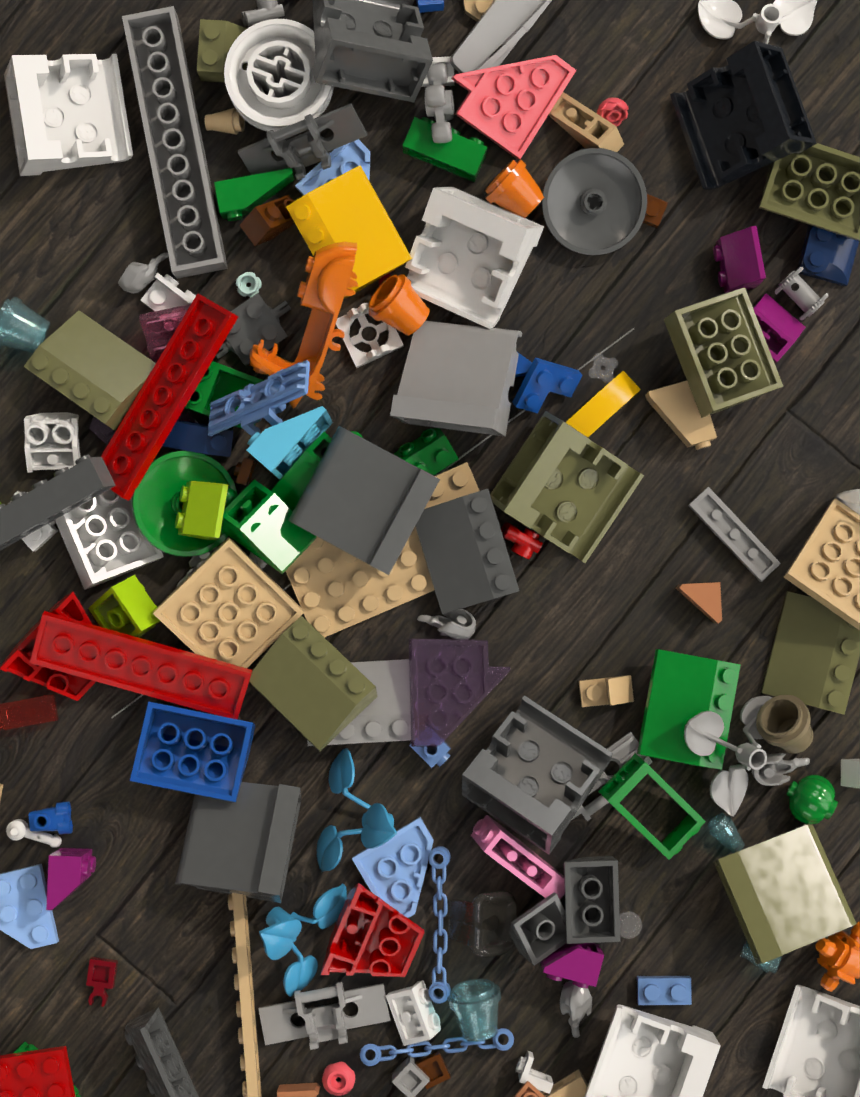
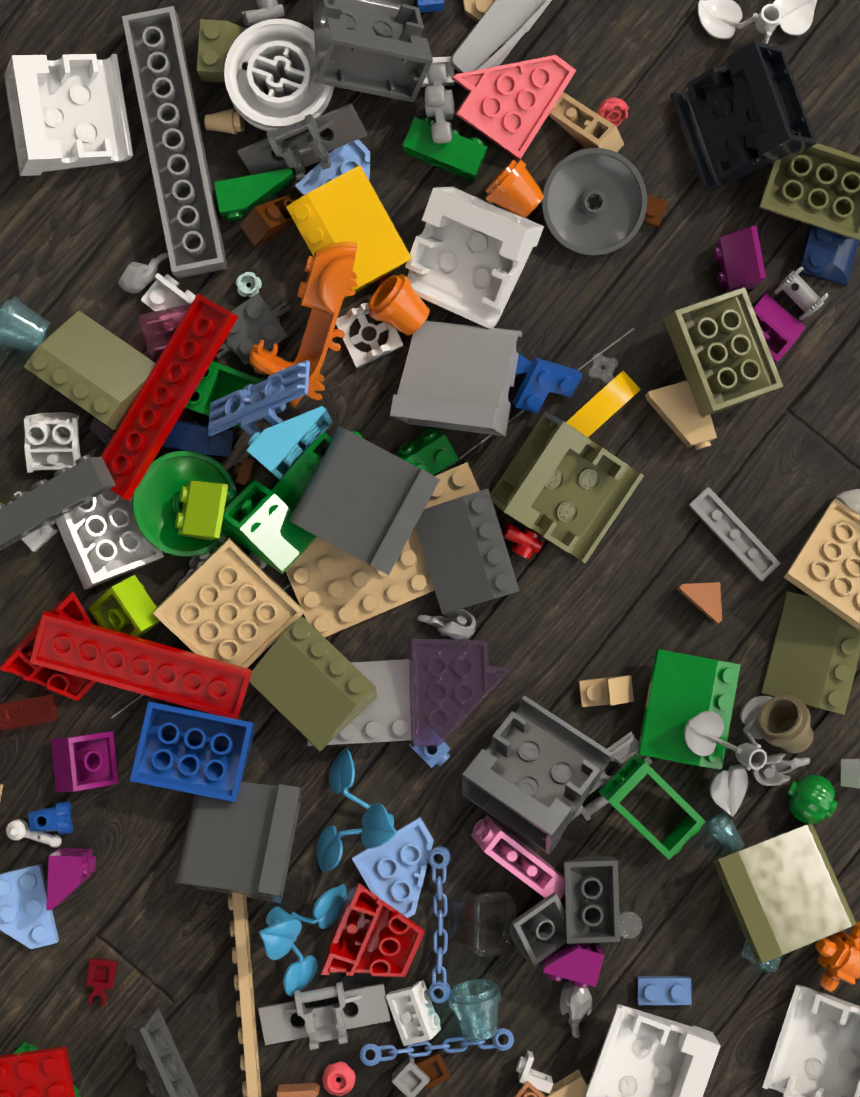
(84, 761): none -> magenta slope

